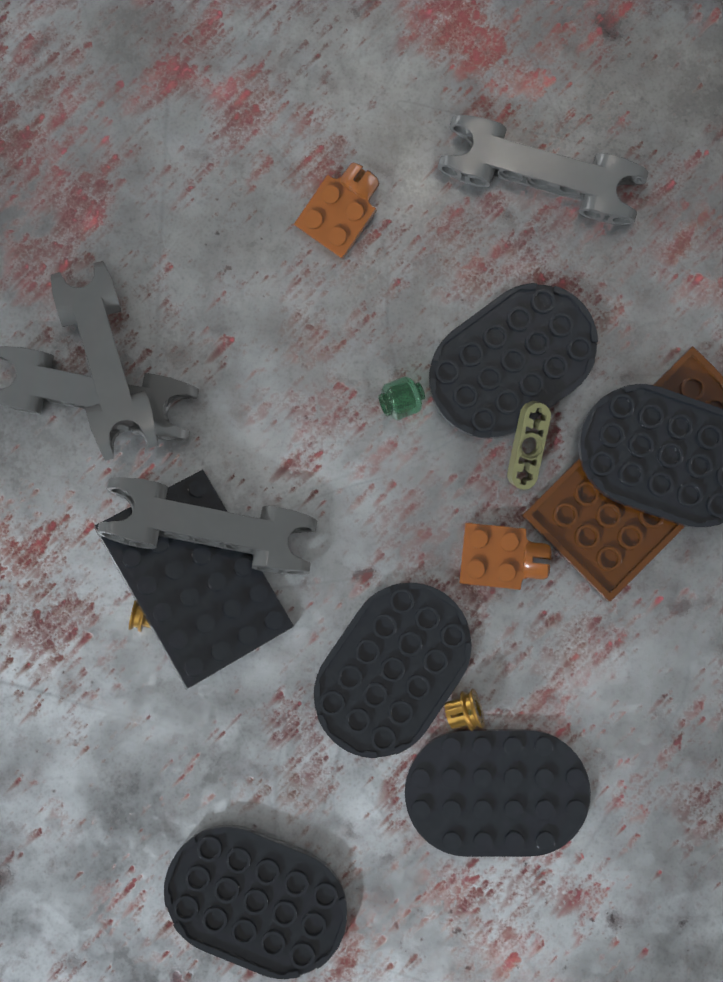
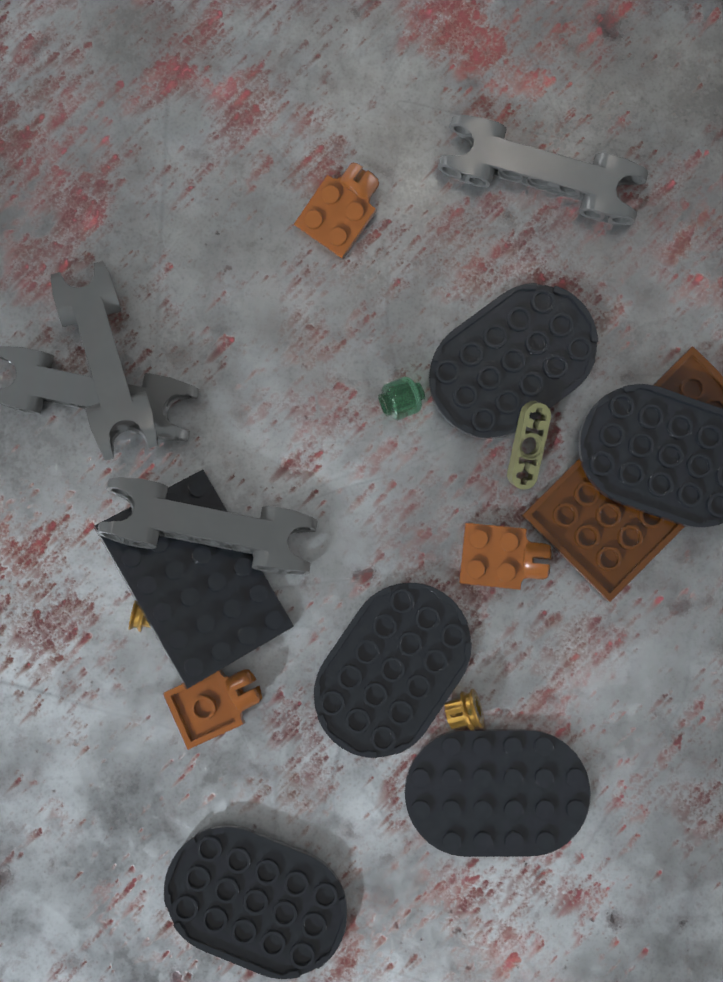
(212, 705): none -> dark orange plate

